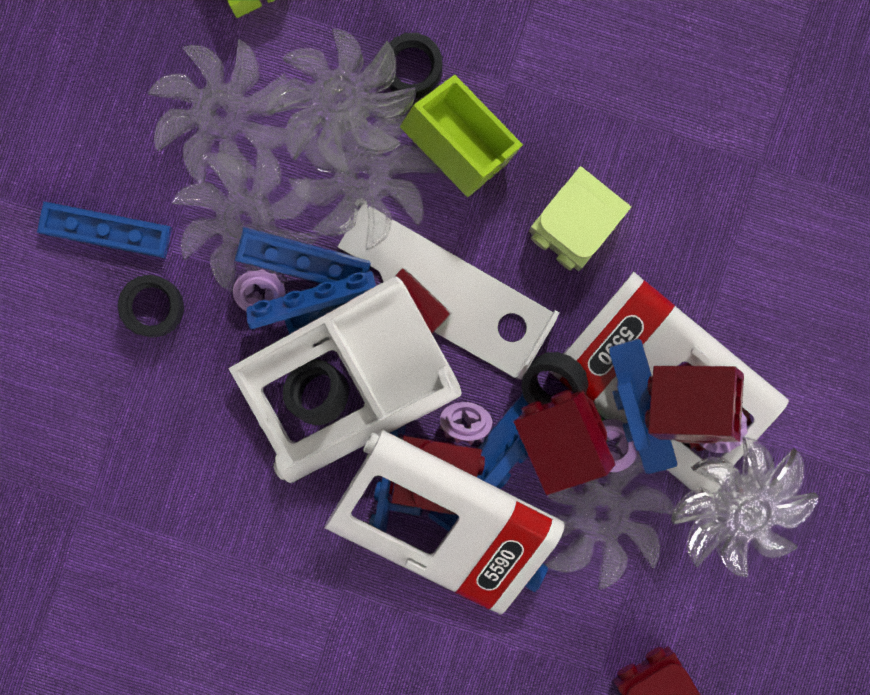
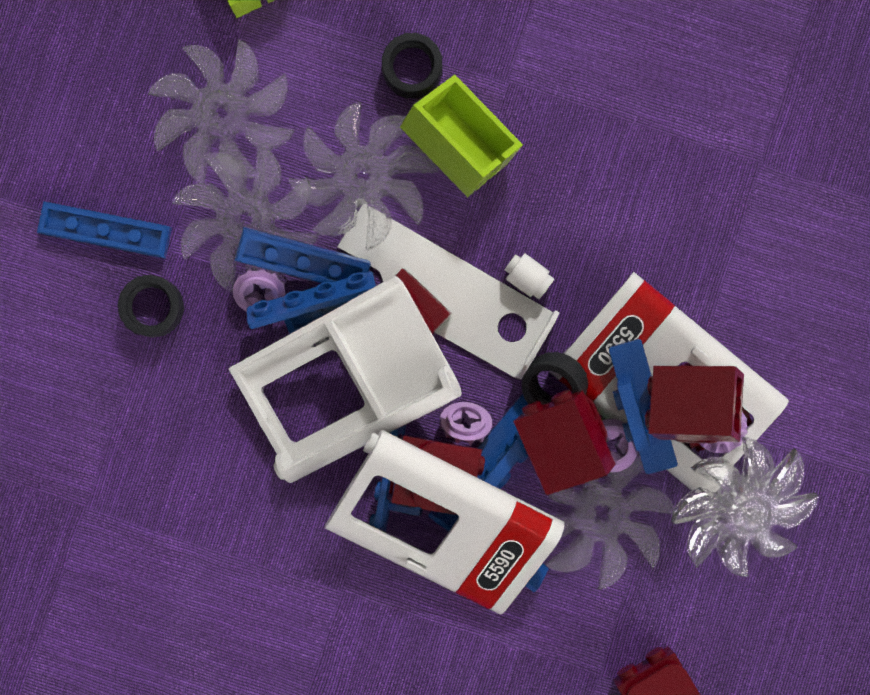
(334, 403): black tyre -> none
(346, 116): clear piece -> none
(528, 276): none -> white brick
(578, 219): yellowish green brick -> none

